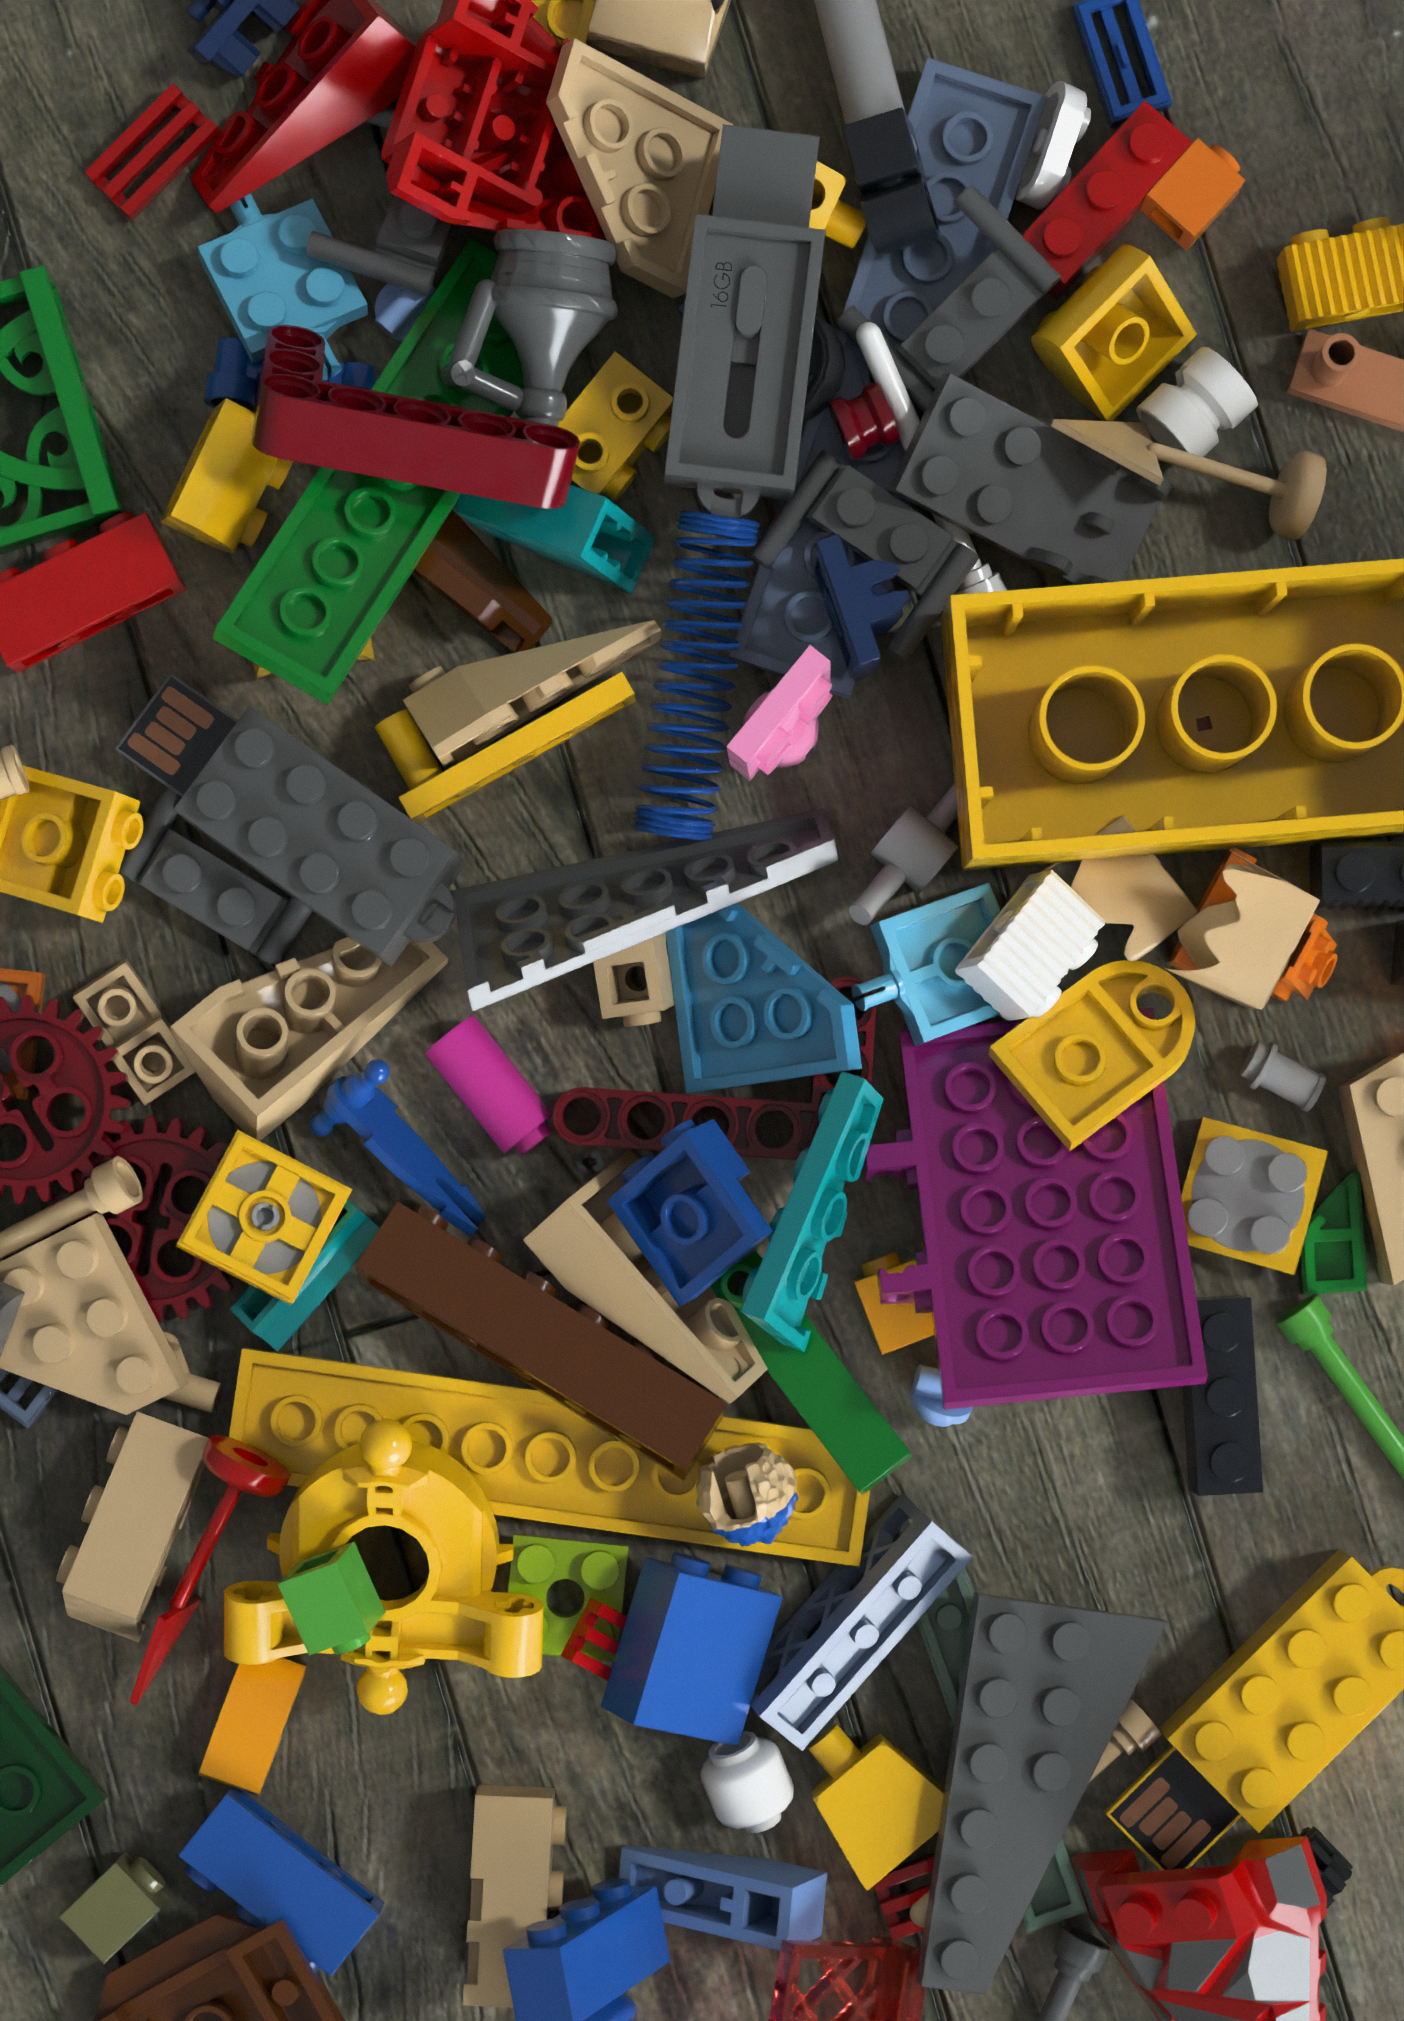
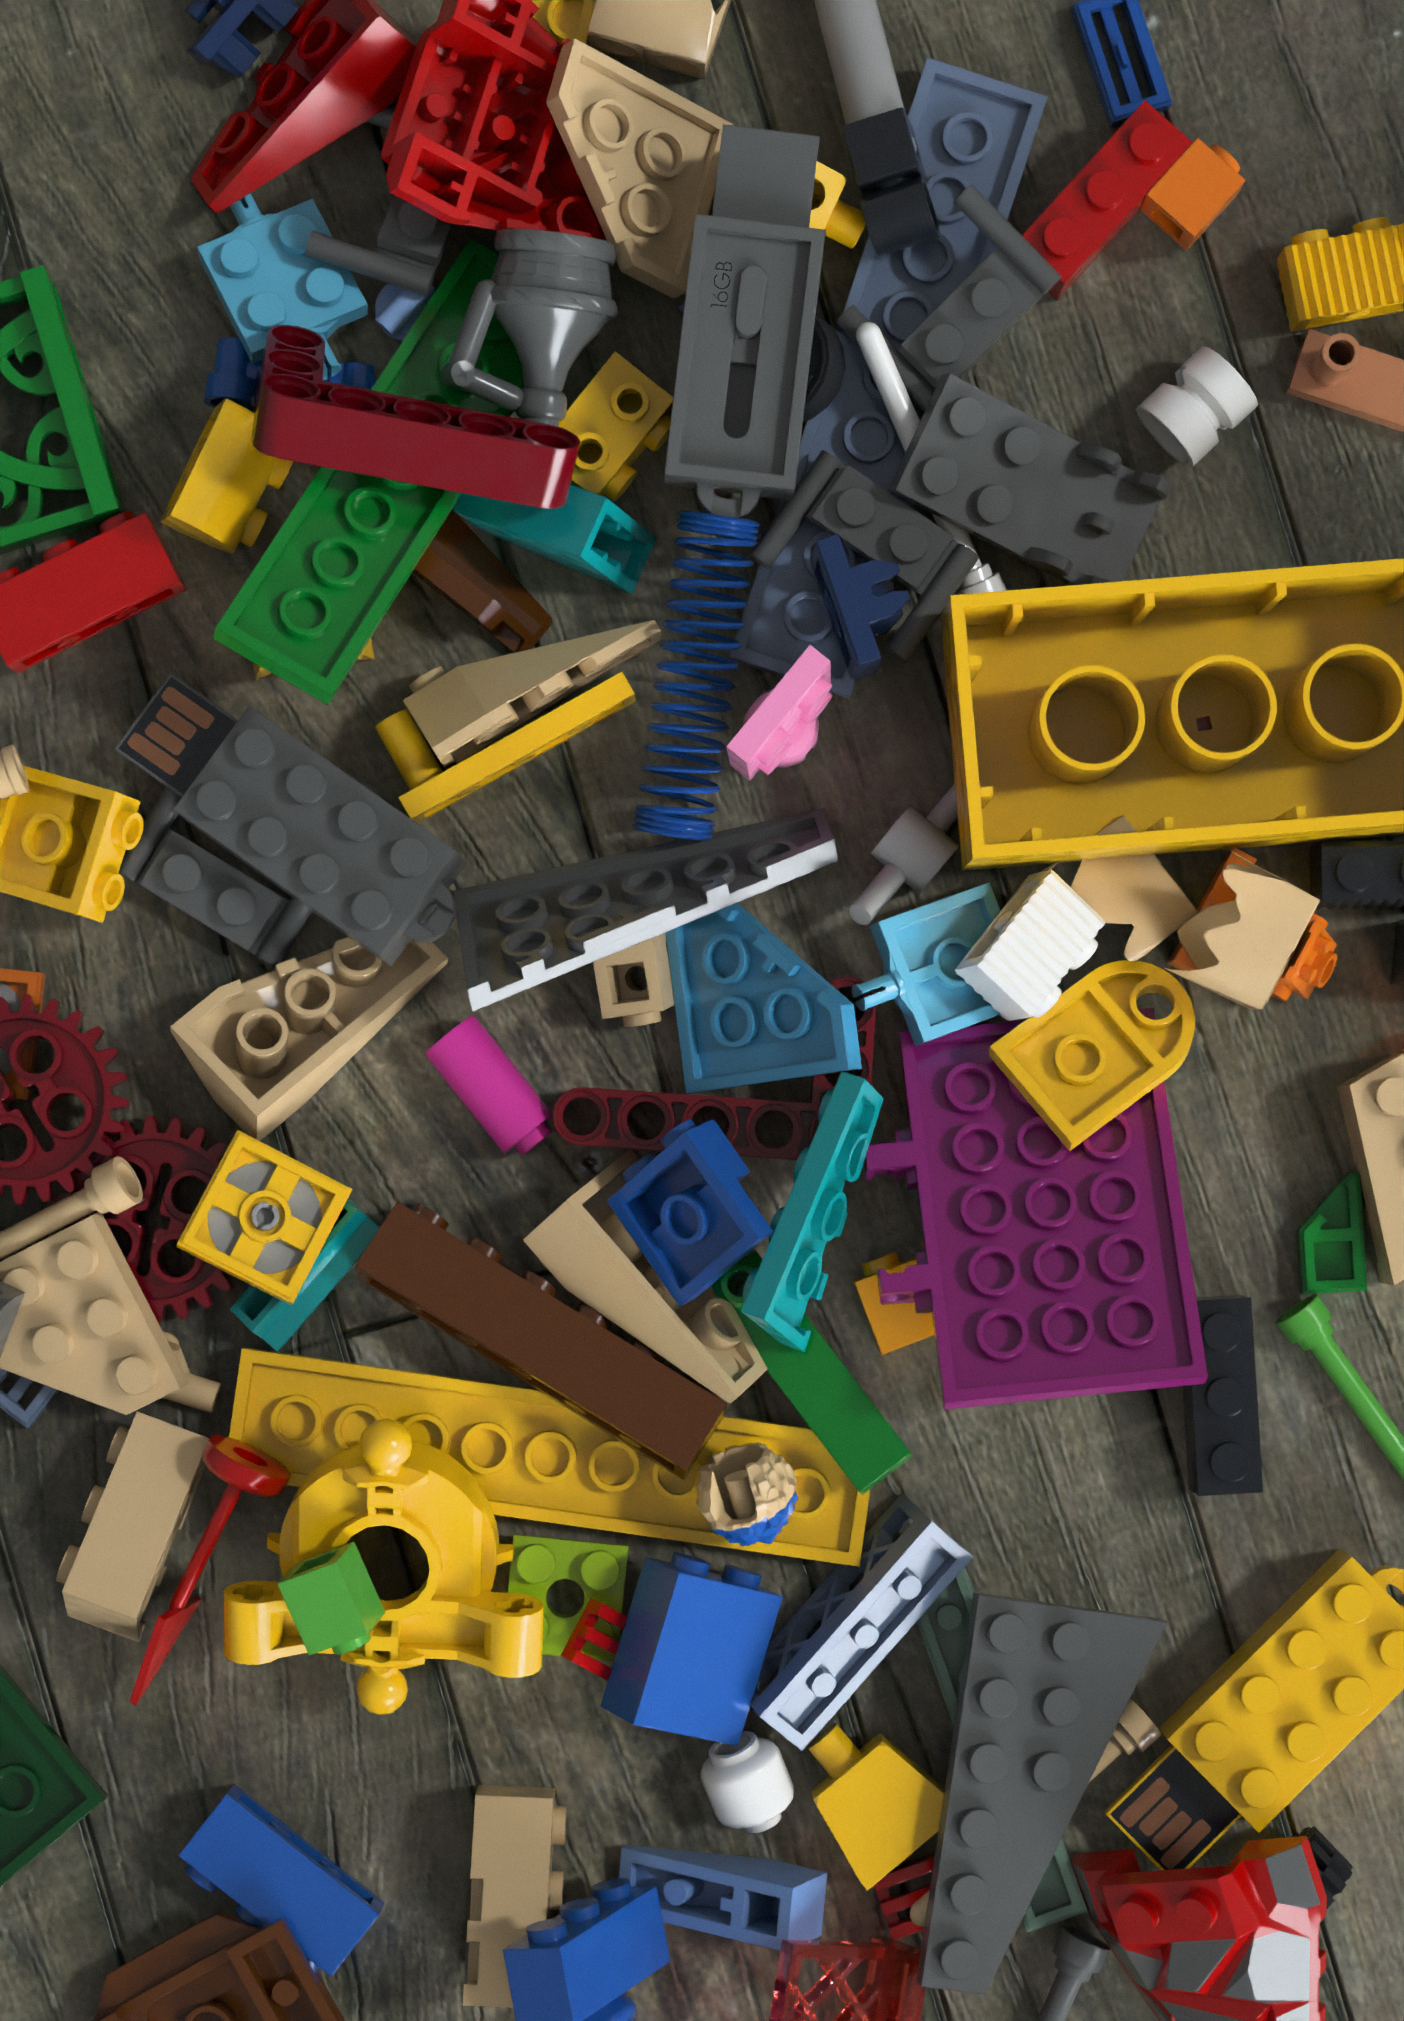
(116, 1905): olive brick -> none
(135, 134): red tile -> none
(136, 1029): tan slope -> none
(252, 1724): light orange slope -> none
(395, 1143): blue piece -> none
(863, 421): dark red wheel -> none
(928, 1401): light blue plate -> none
(1060, 127): white plate -> none
(1114, 333): yellow brick -> none
(1250, 1194): light grey piece -> none
(1282, 1076): light grey pin -> none
(1293, 494): tan piece -> none

